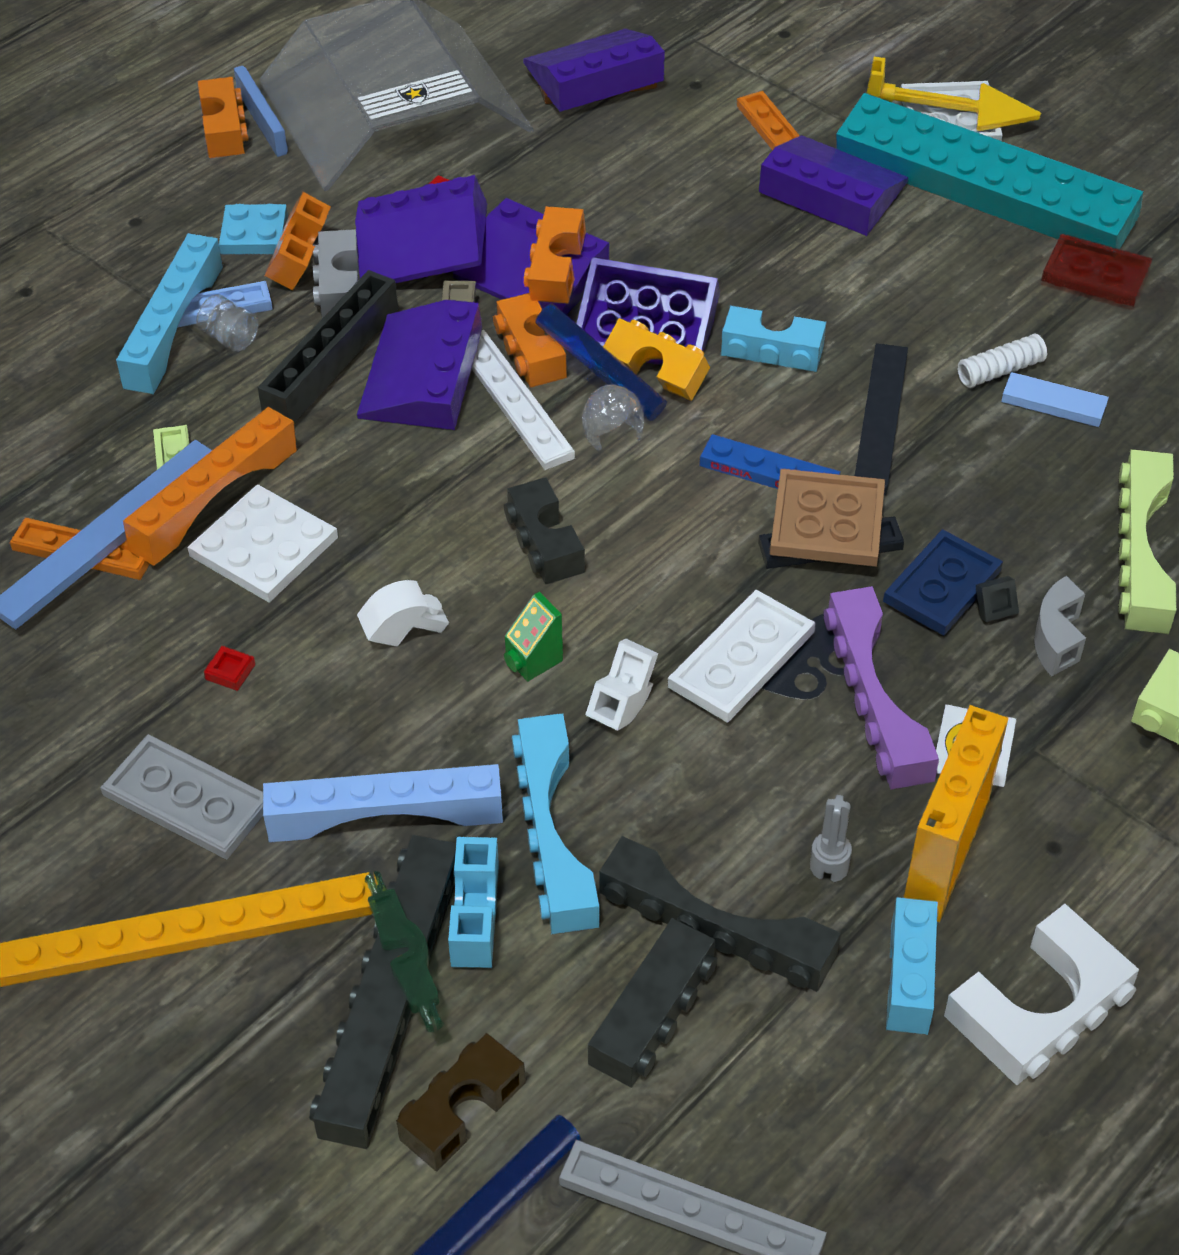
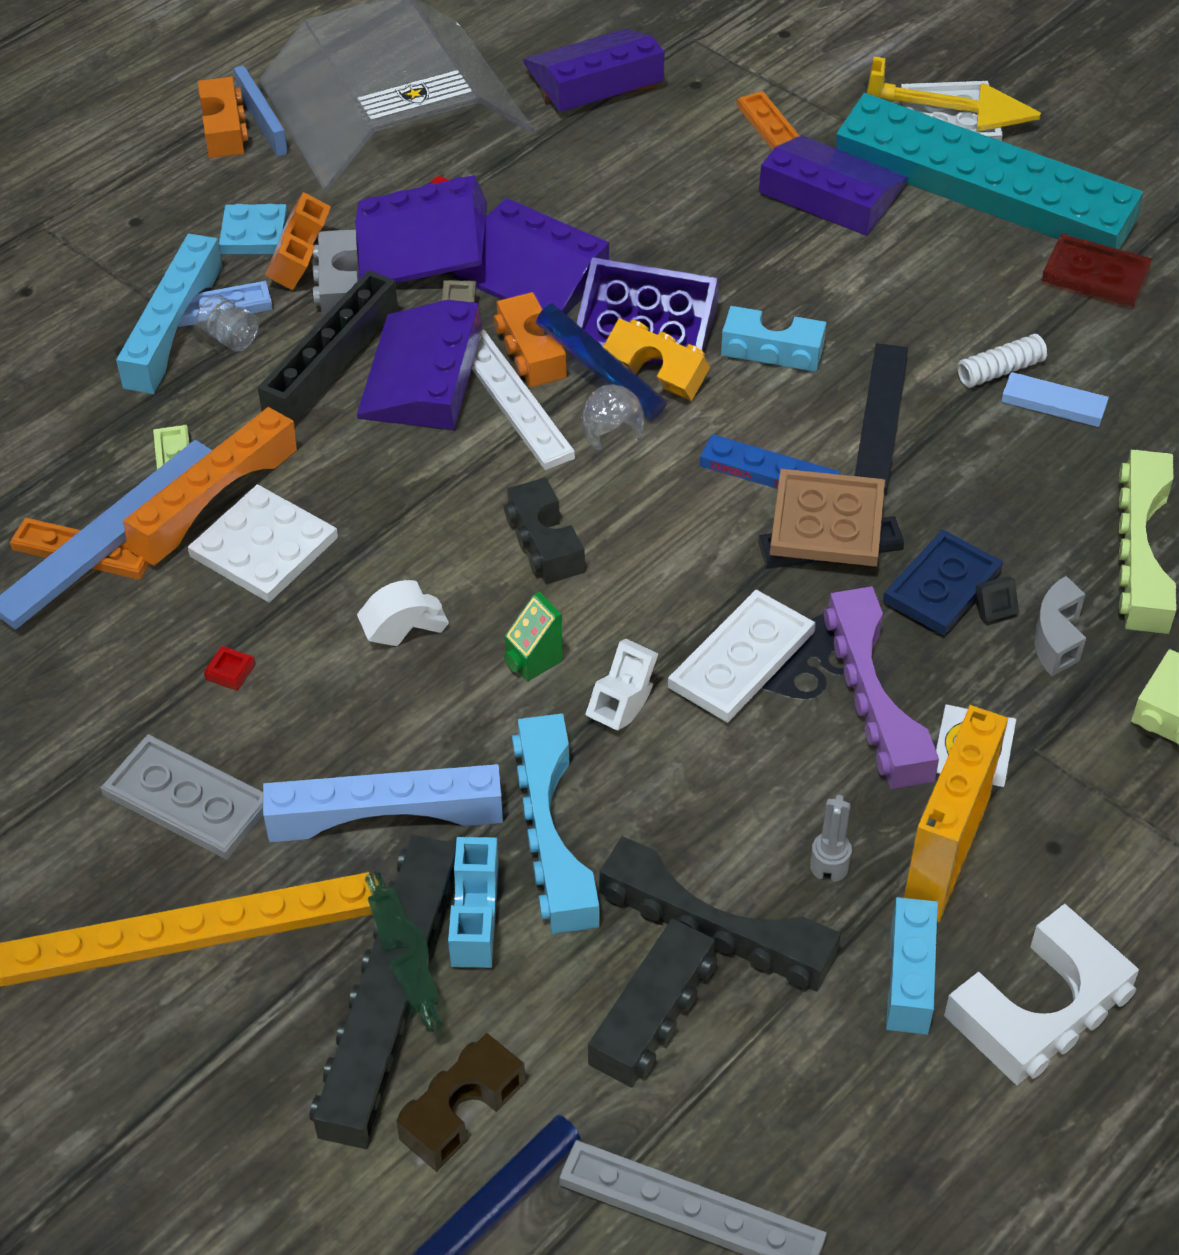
(558, 234): orange arch -> none

